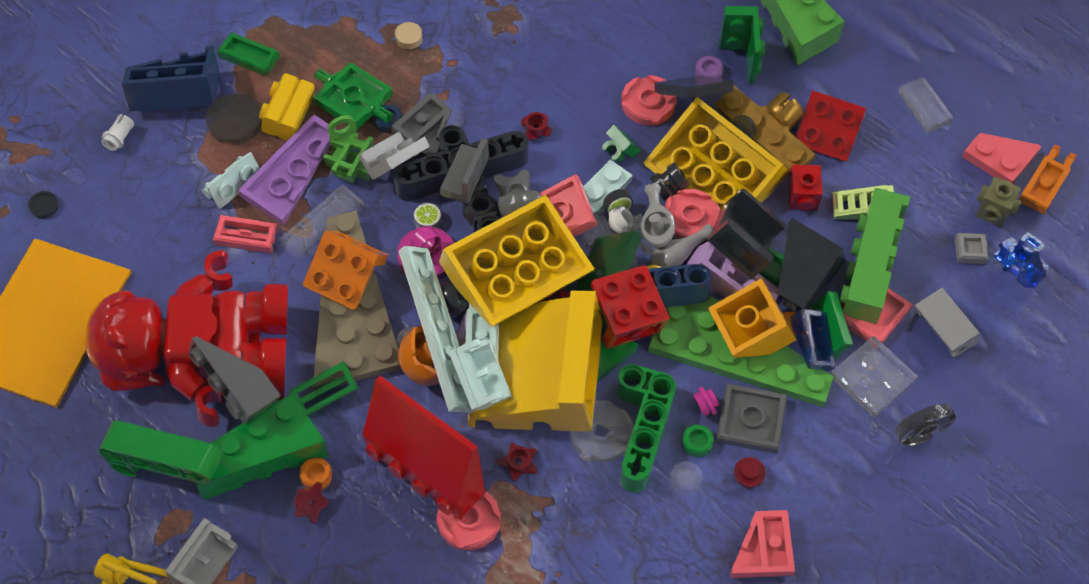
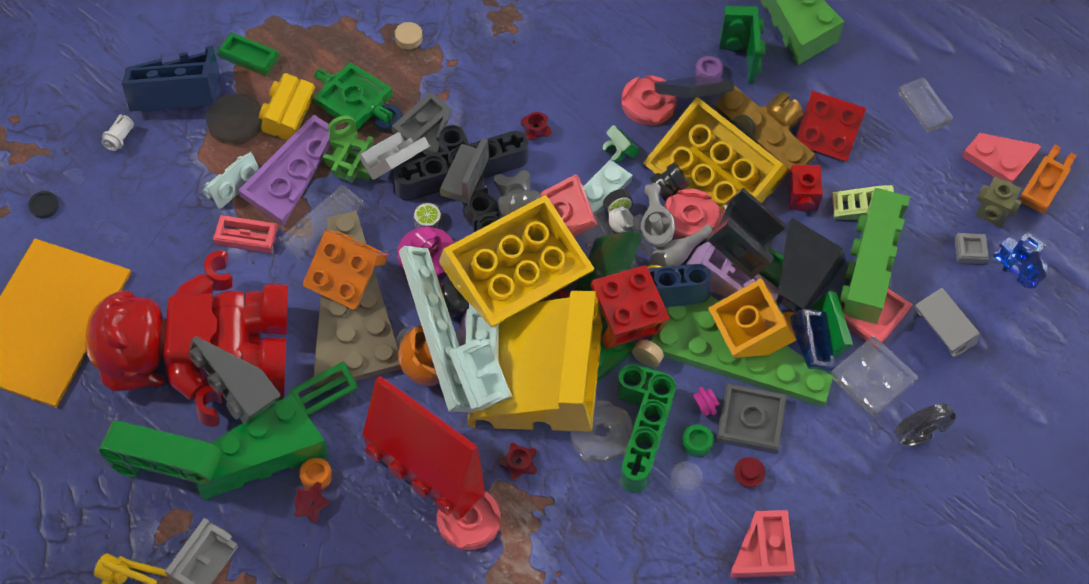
(648, 353): none -> tan tile

